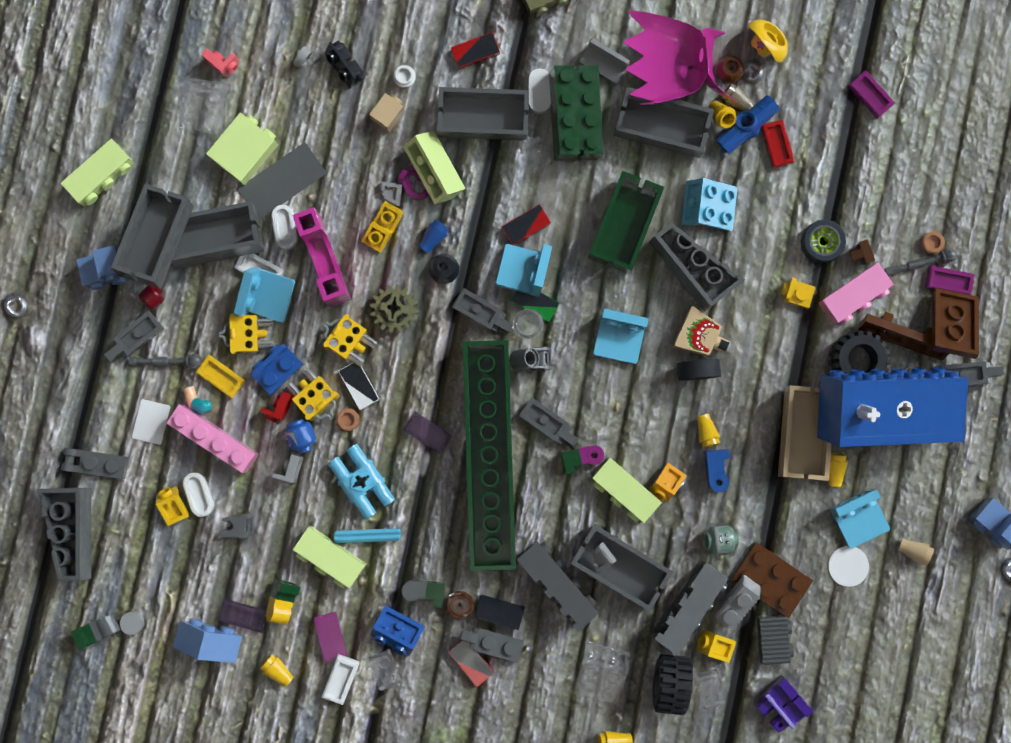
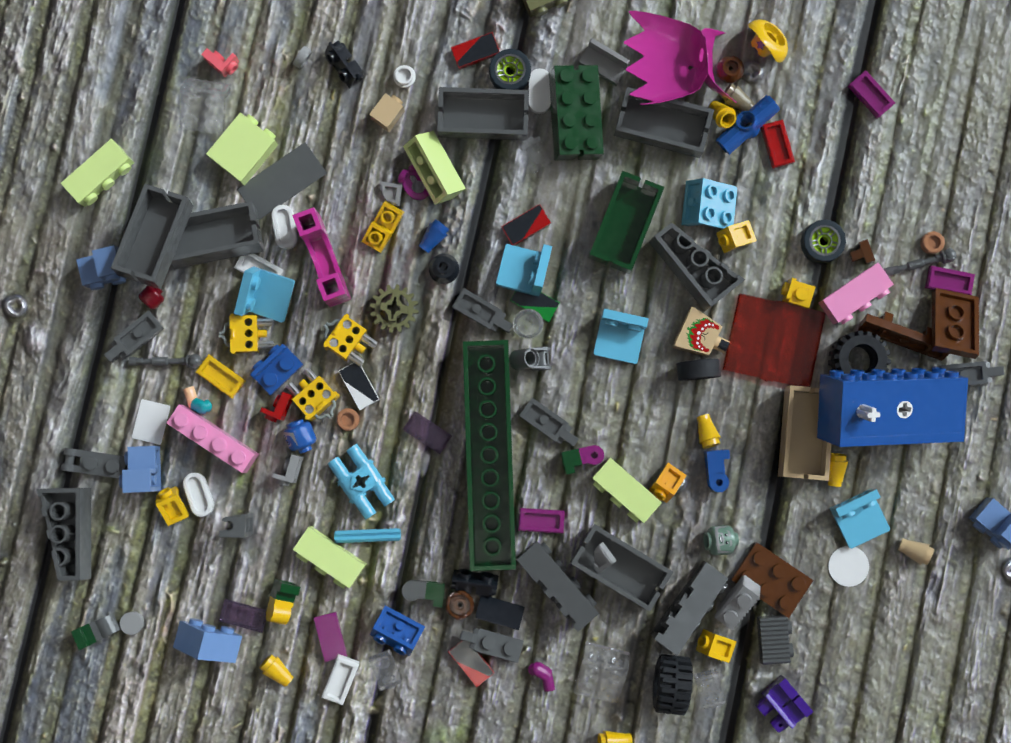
(142, 471): none -> medium blue brick
(485, 582): none -> black hinge
(515, 61): none -> wheel
(541, 520): none -> magenta tile
(544, 673): none -> magenta arm
(736, 236): none -> yellow bracket
(774, 341): none -> clear red piece

